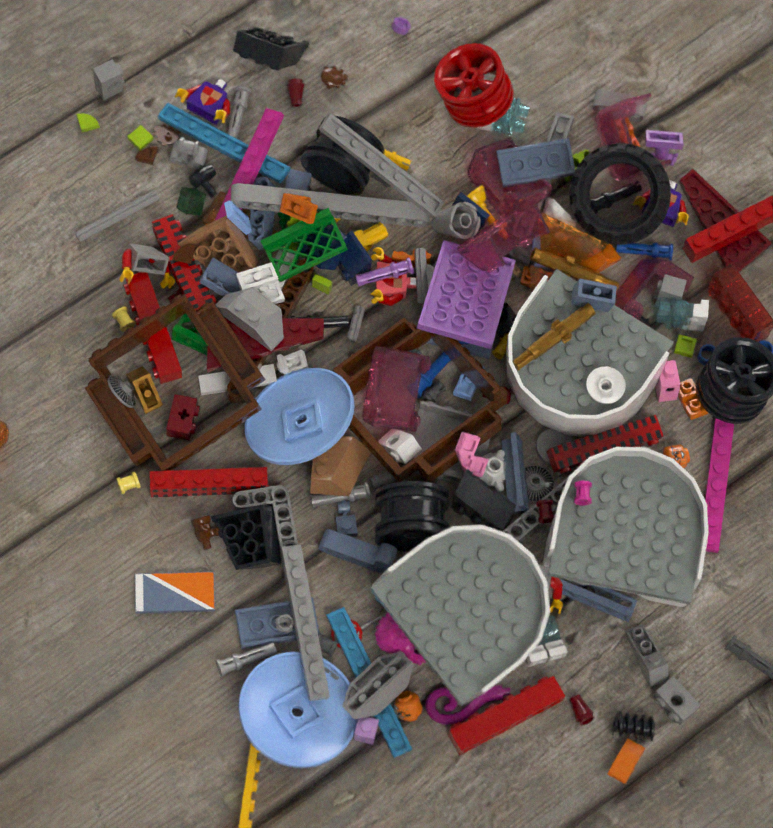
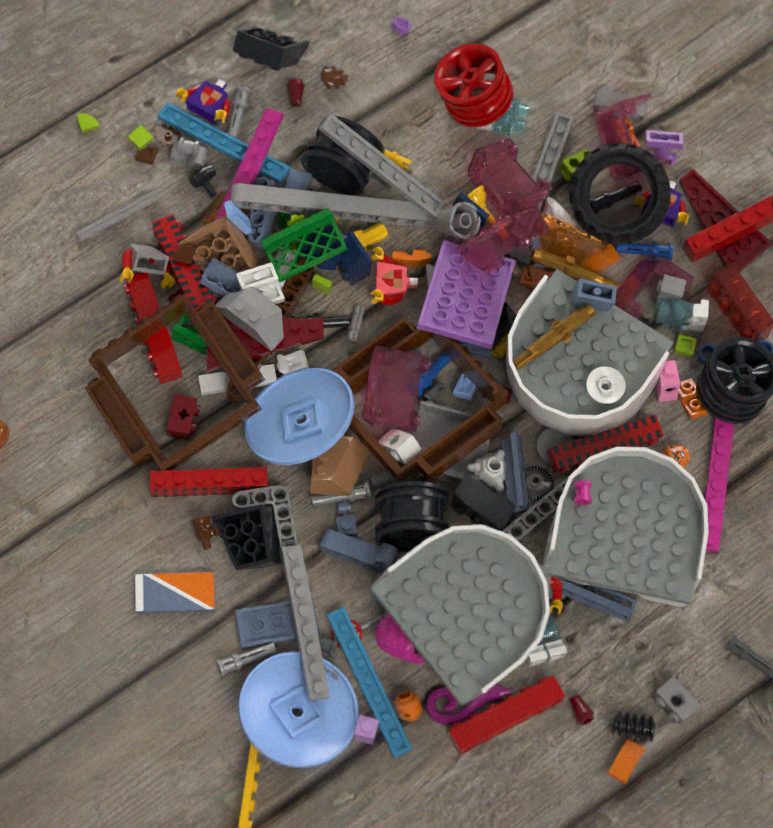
(108, 79): light grey brick -> none
(122, 391): dish -> none
(123, 318): light yellow bush -> none
(128, 482): light yellow bush -> none
(144, 389): pearl gold slope -> none
(191, 201): clear green panel -> none
(285, 628): light grey plate -> none
(299, 207): orange slope -> none
(378, 685): light grey wedge -> none
(393, 270): medium lavender pin -> none
(421, 274): light grey axle -> none
(465, 452): bright pink tile -> none
(535, 162): sand blue tile -> none
(545, 511): dark red bush -> none
(647, 655): light grey slope -> none

